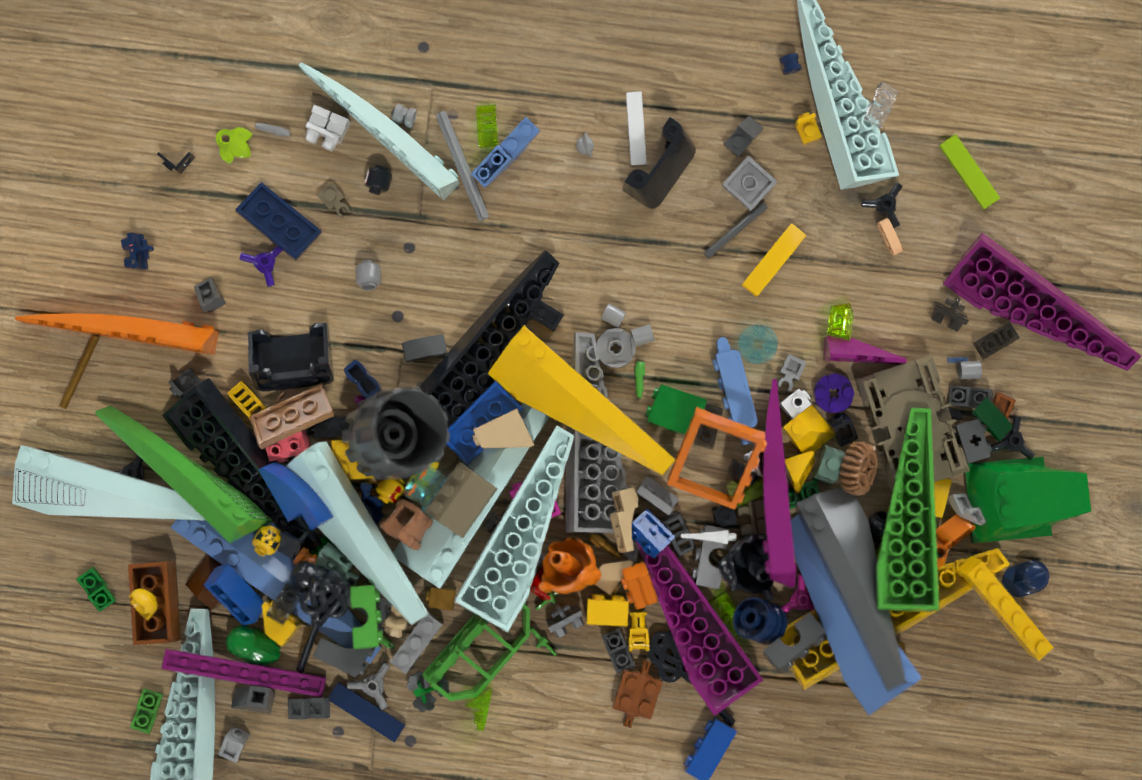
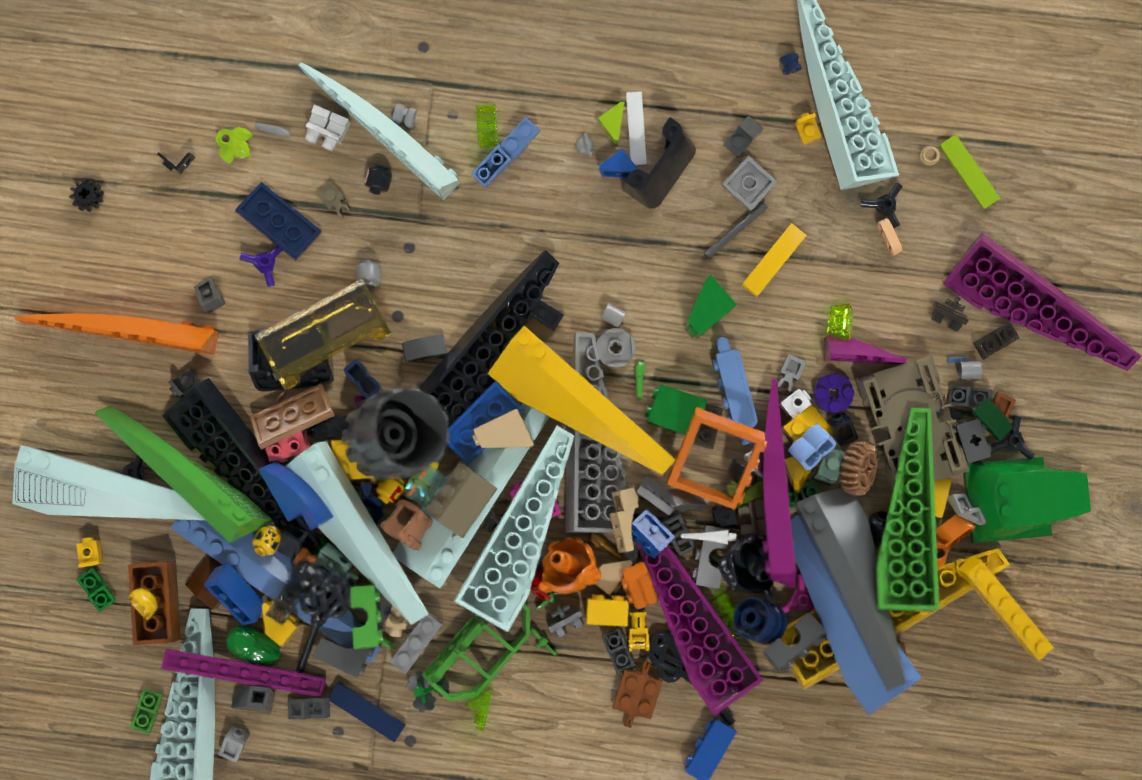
(79, 371): pearl gold bar -> none
(92, 198): none -> black gear
(95, 556): none -> yellow brick
(138, 250): dark blue hips -> none
(242, 385): yellow slope -> none
(321, 332): none -> windscreen
(373, 685): light grey piece -> none
(441, 598): pearl gold brick -> none
(462, 166): light grey axle -> none
(611, 122): none -> lime slope
(617, 166): none -> blue slope
(642, 335): light grey beam -> none
(684, 500): none -> flat silver slope
(708, 308): none -> green slope
(769, 344): clear light blue plate -> none
(812, 447): none -> light blue brick
(881, 105): clear slope -> none
(929, 155): none -> tan plate
(1026, 578): dark blue piece -> none

